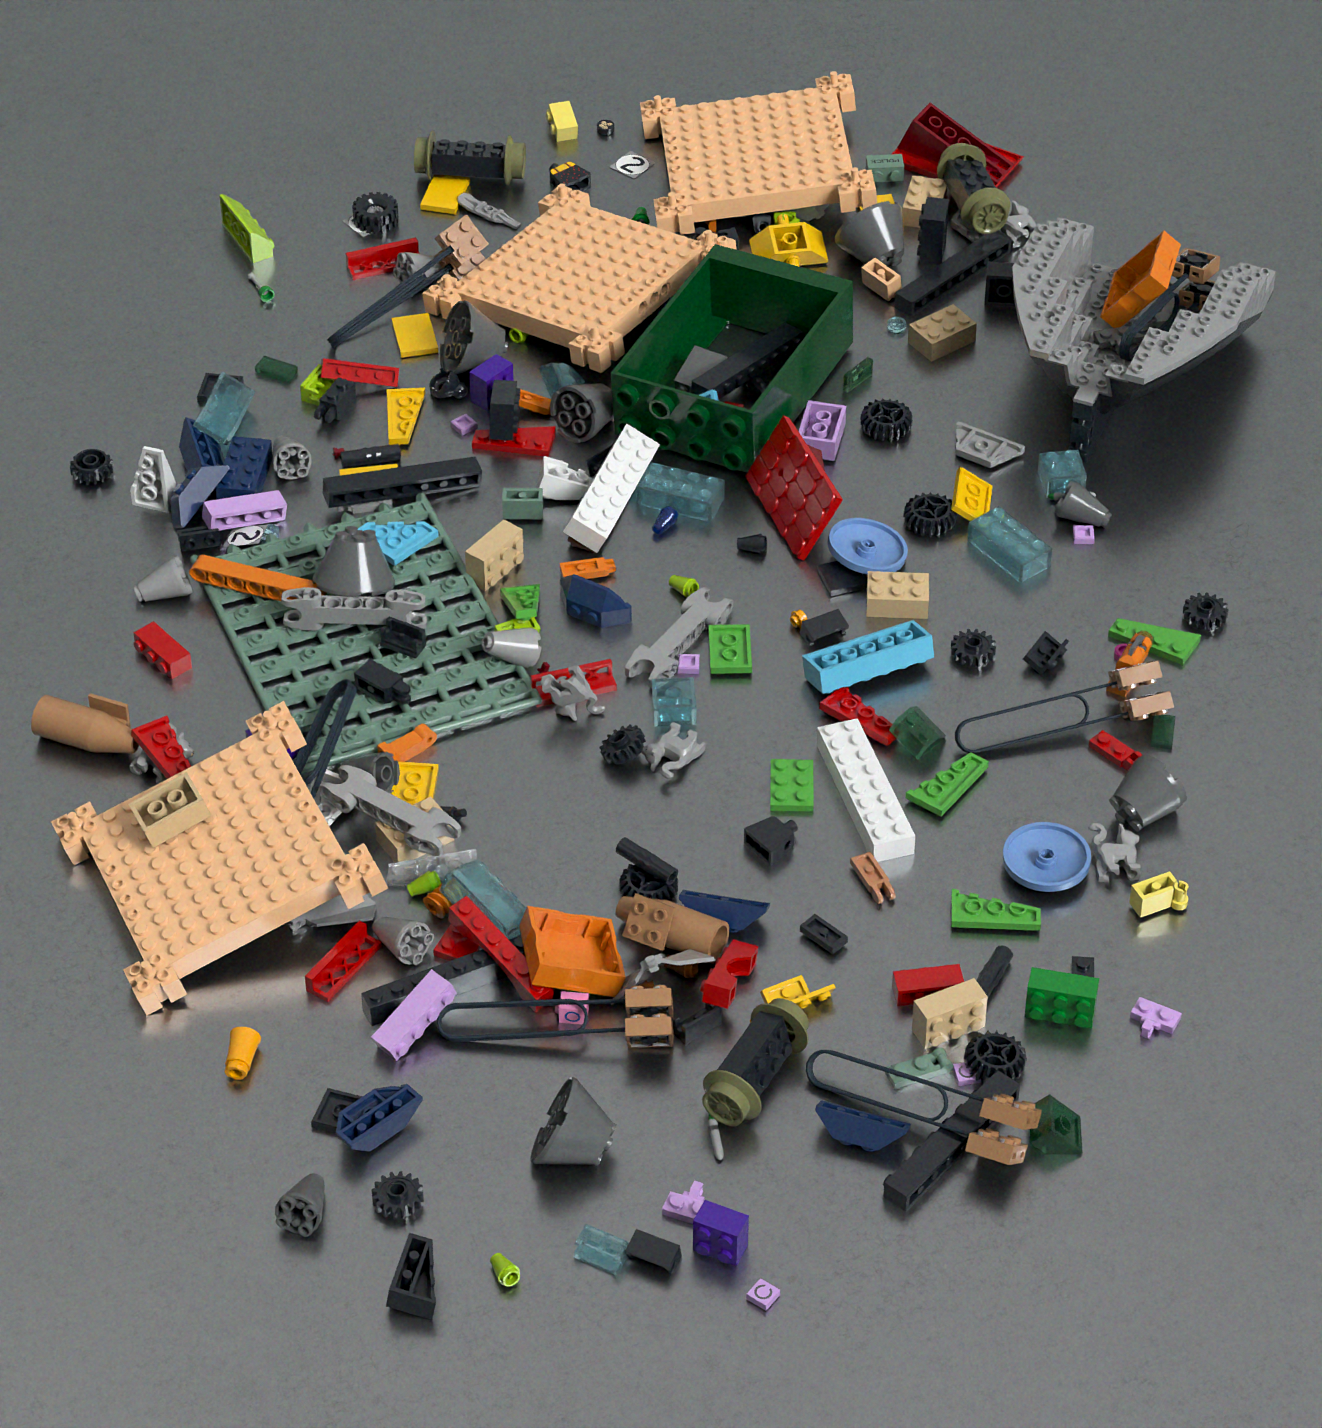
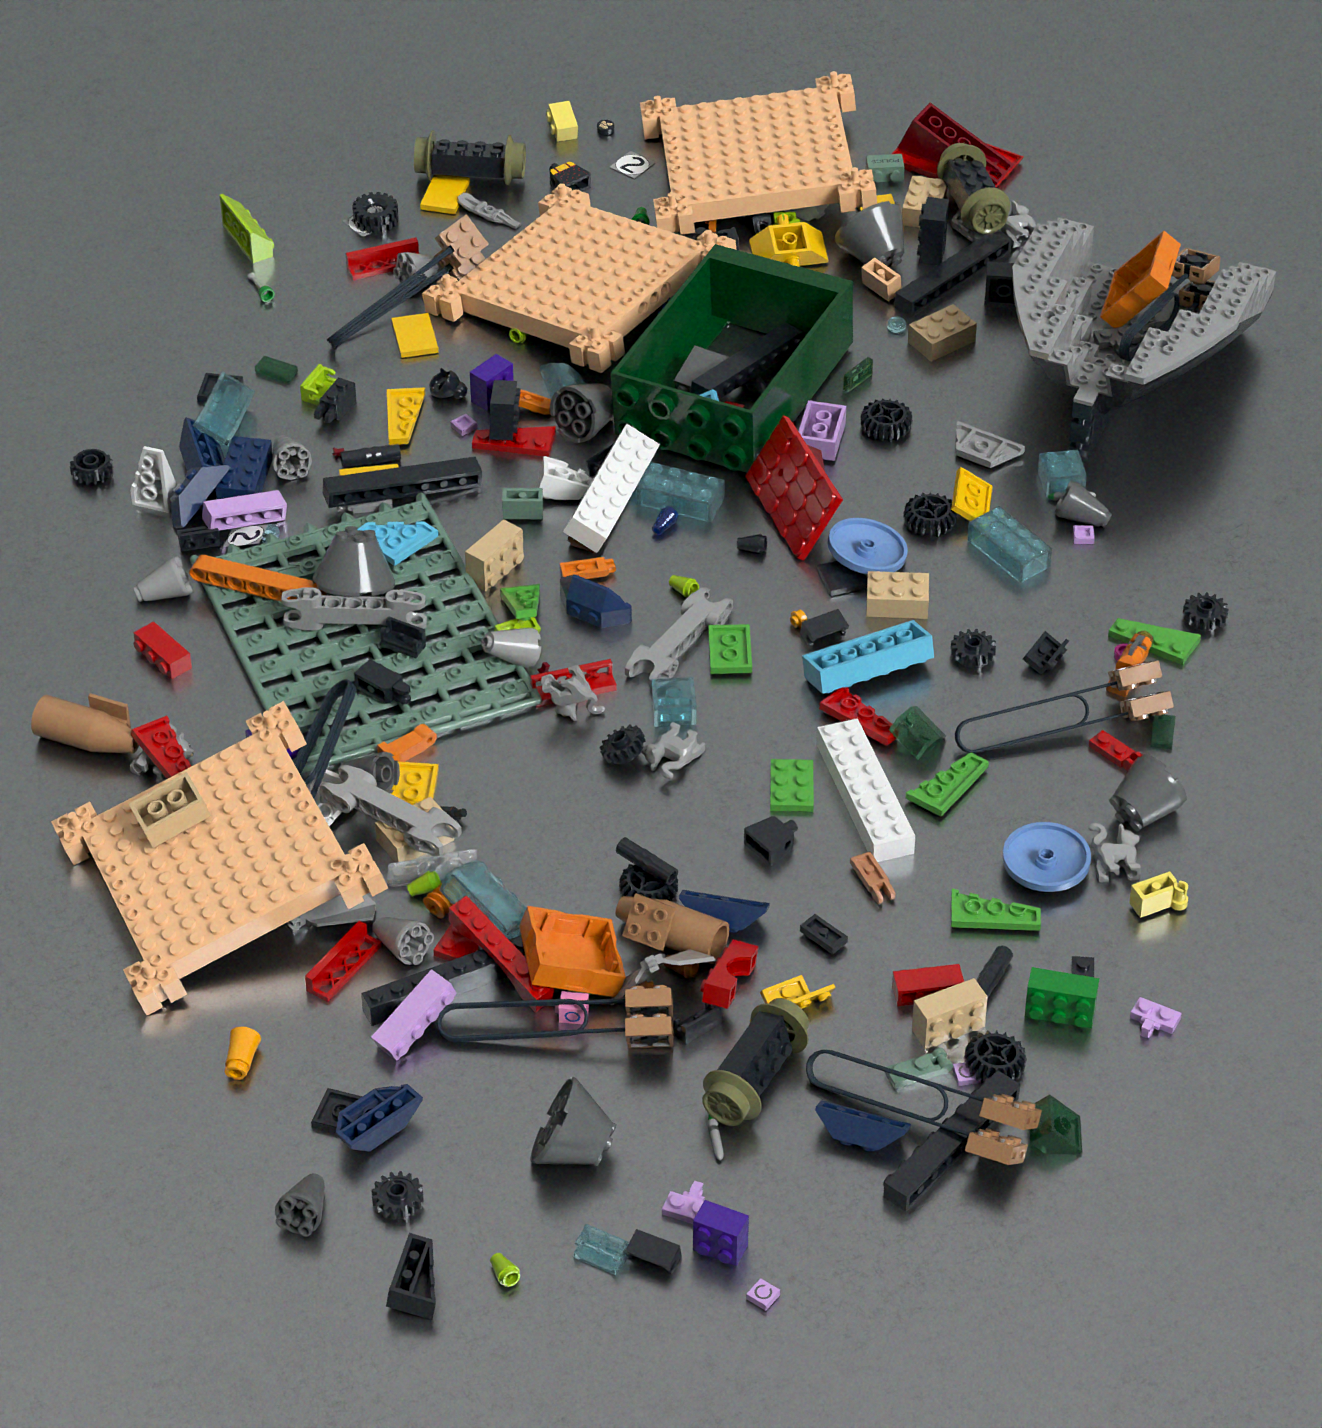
(359, 372): red fence -> none
(469, 339): dark grey cone -> none
(688, 664): lavender tile -> none

